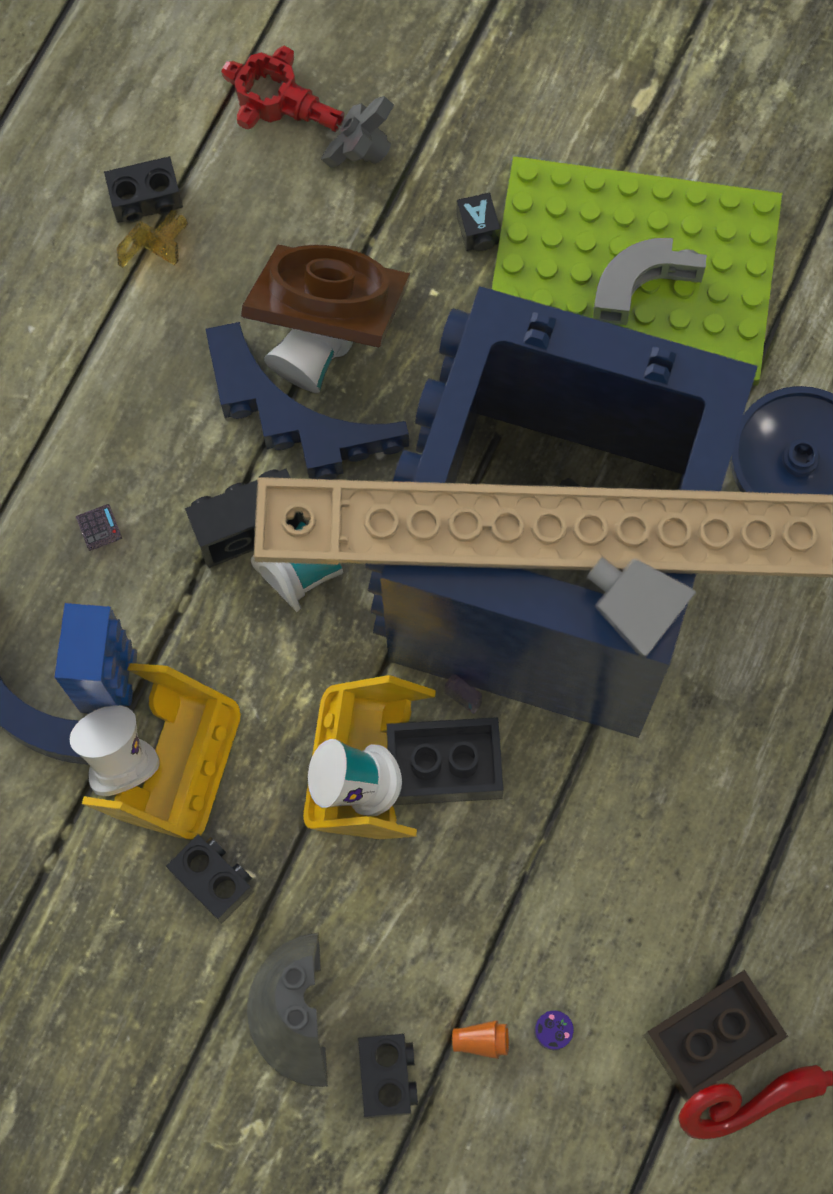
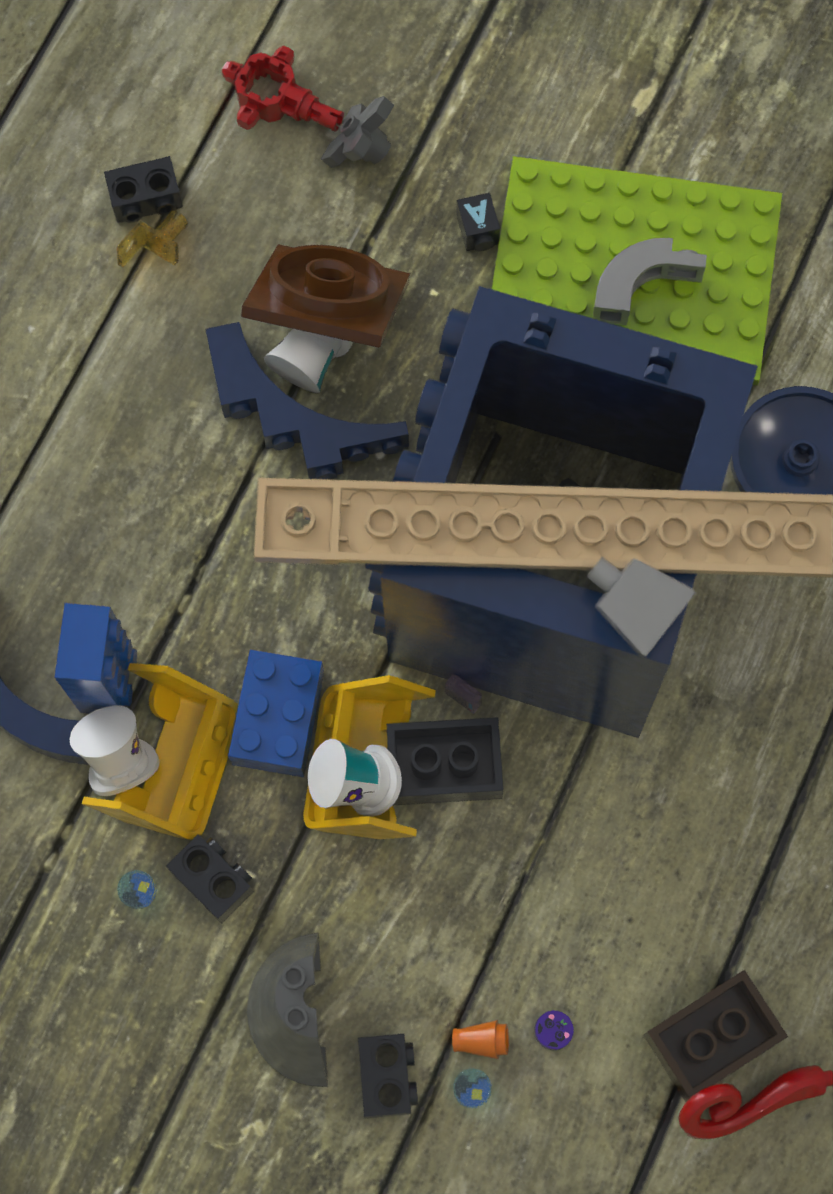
(99, 527): clear purple tile -> none
(136, 889): none -> clear light blue tile
(228, 521): black brick -> none
(276, 713): none -> blue brick
(295, 579): white hat -> none
(472, 1088): none -> clear light blue tile

